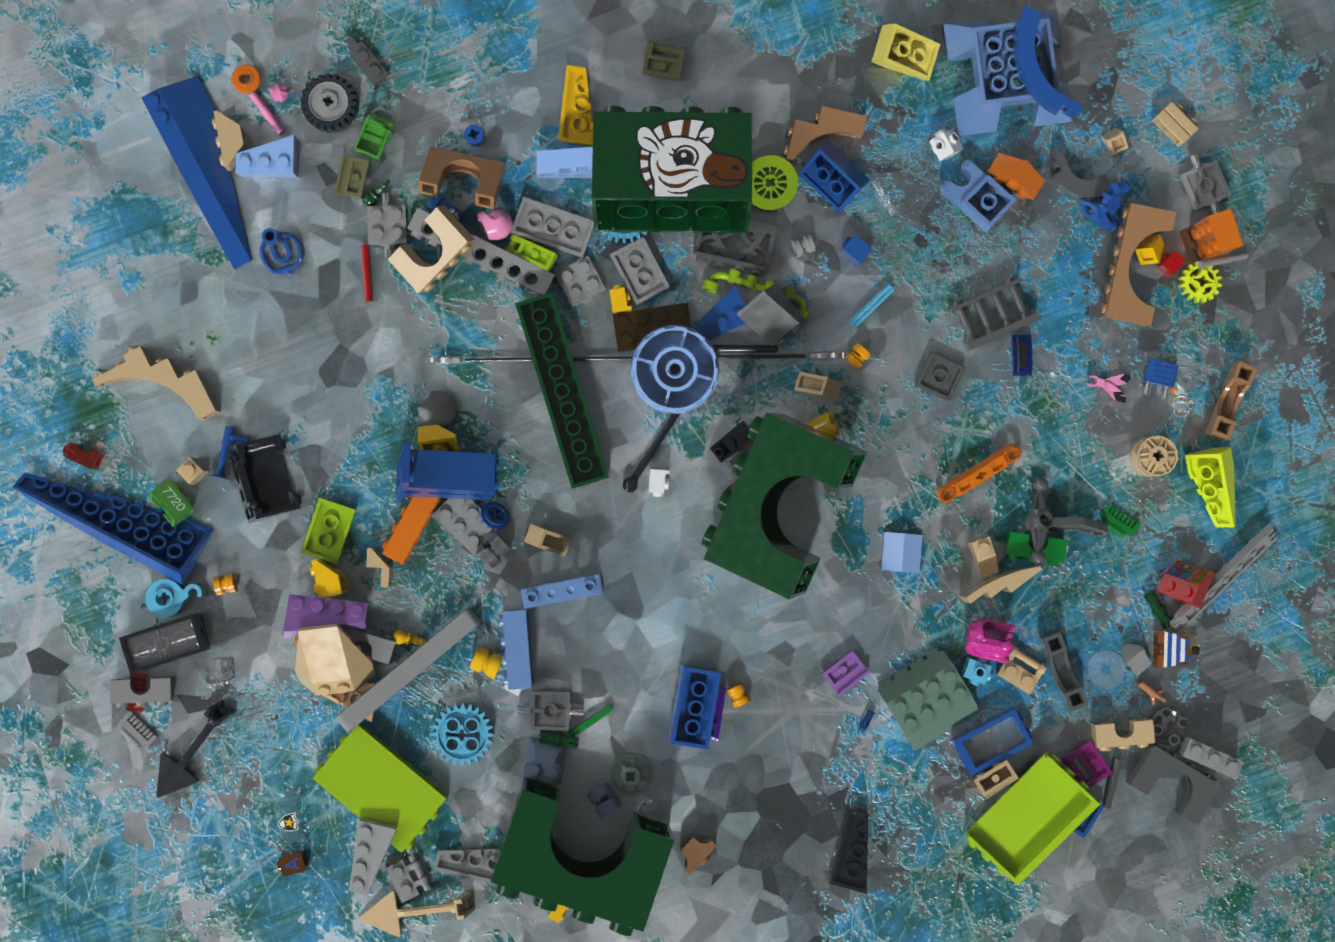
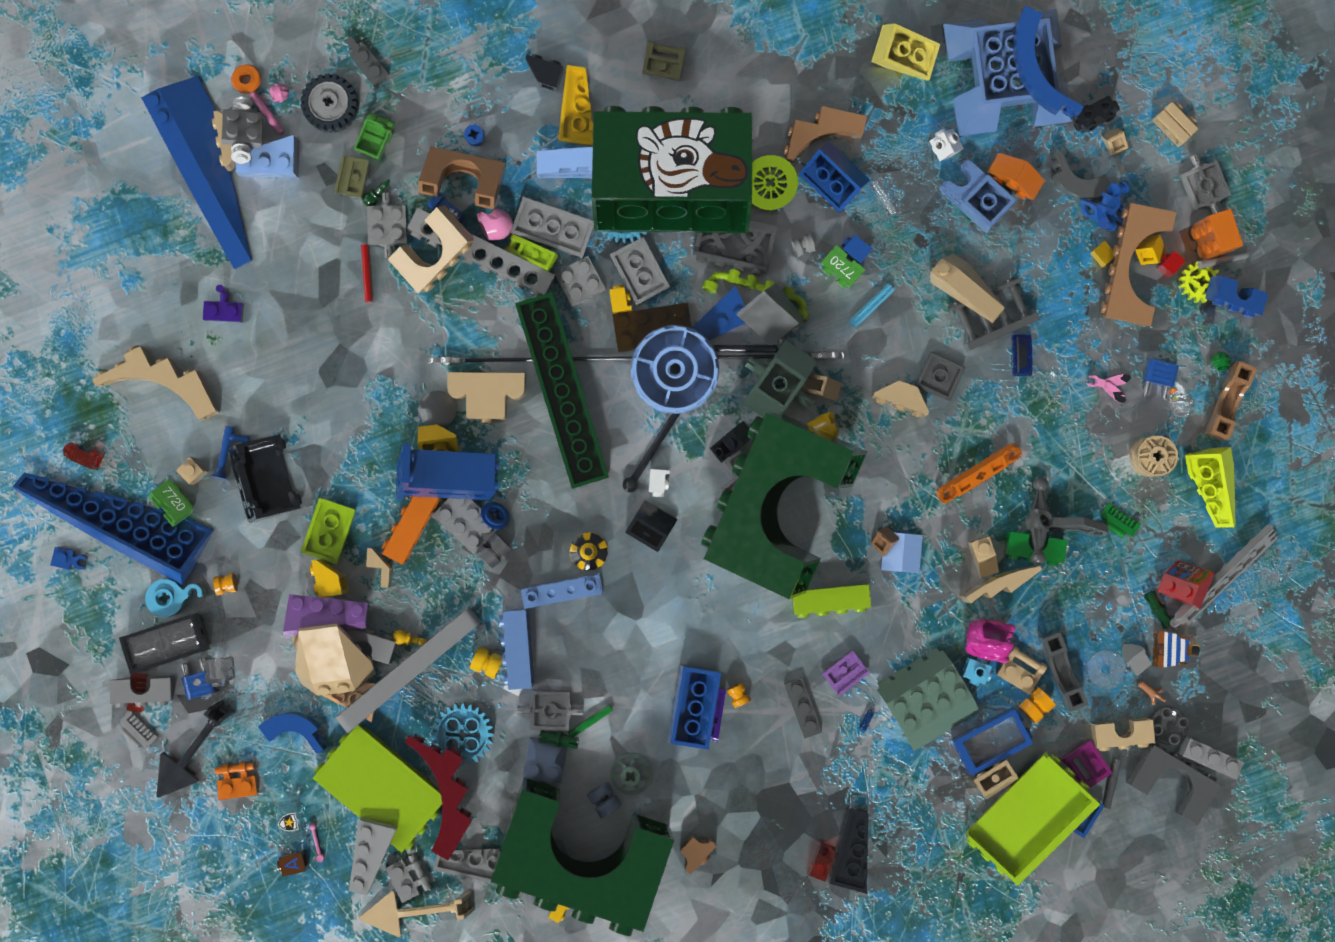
(66, 558): none -> blue plate
(195, 684): none -> blue piece
(223, 310): none -> dark purple plate
(238, 786): none -> orange plate
(241, 129): none -> light grey plate
(275, 237): blue piece -> none
(297, 723): none -> blue arch
(312, 826): none -> bright pink hinge
(444, 766): none -> dark red arch
(486, 393): none -> tan brick
(546, 73): none -> black slope
(547, 540): tan slope -> none
(598, 555): none -> dish
(651, 525): none -> black slope
(793, 367): none -> sand green slope
(803, 707): none -> dark grey plate
(822, 861): none -> clear red leg
(832, 599): none -> lime brick
(841, 268): none -> bright green brick
(857, 356): light orange wheel -> none
(884, 540): none -> medium nougat slope
(902, 397): none -> tan slope
(965, 285): none -> tan wedge
(1037, 705): none -> light orange wheel
(1096, 114): none -> black brick
(1103, 254): none -> yellow slope
(1221, 361): none -> green plate
(1223, 292): none -> blue arch

